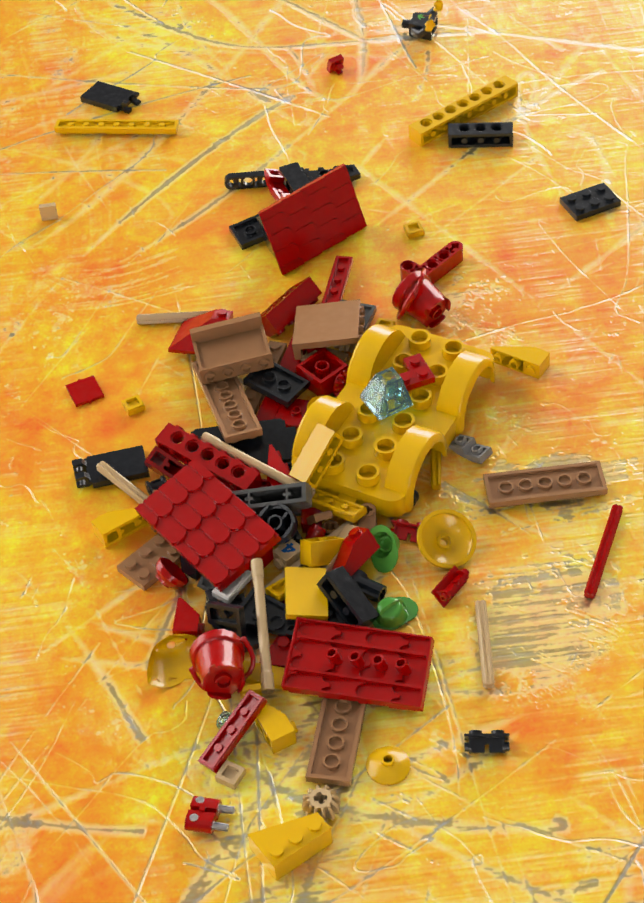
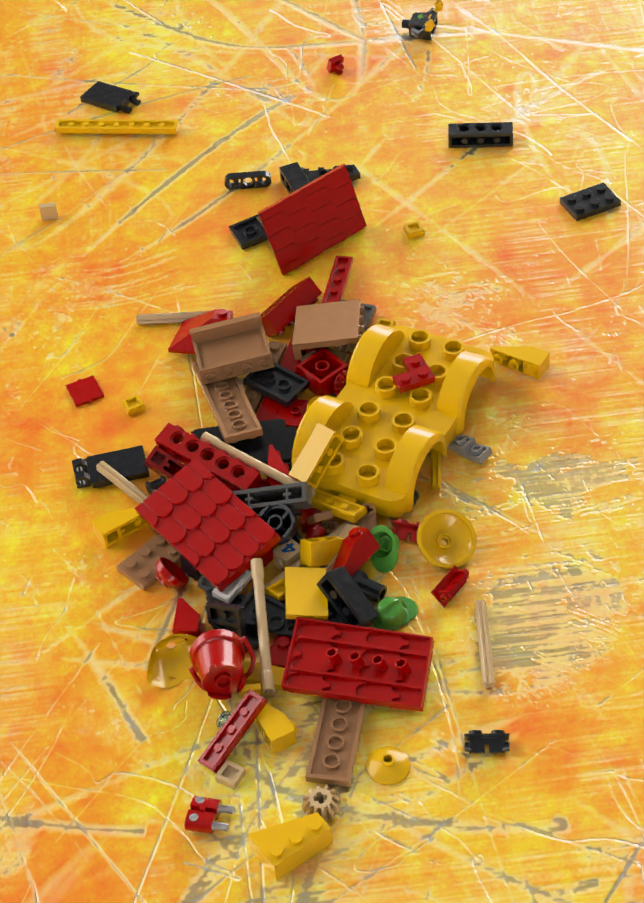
(274, 181): red slope -> none
(386, 394): clear light blue slope -> none
(420, 299): red piece -> none
(438, 264): red beam -> none
(463, 110): yellow brick -> none
(545, 484): medium nougat plate -> none
(603, 552): red axle -> none

